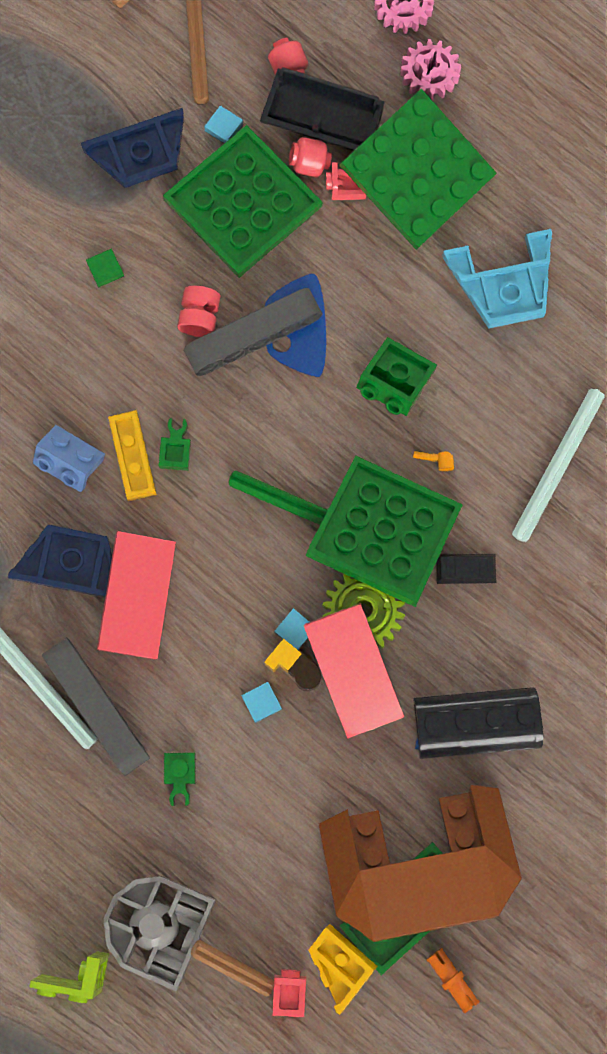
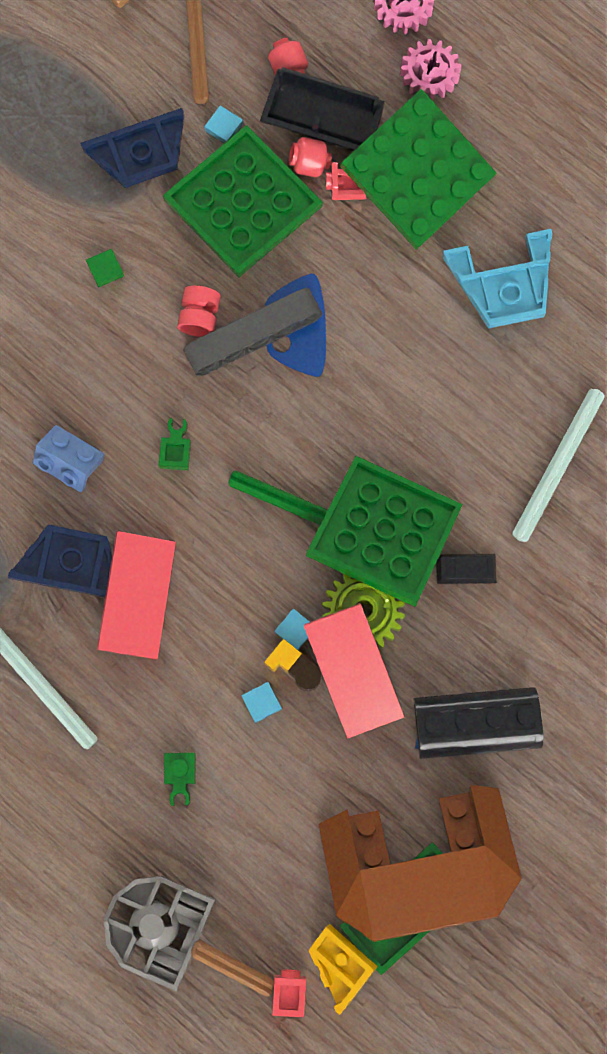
(91, 973): lime bracket -> none
(95, 706): dark grey beam -> none
(132, 455): yellow tile -> none
(395, 377): green plate -> none
(444, 459): light orange hand -> none
(453, 980): orange pin -> none

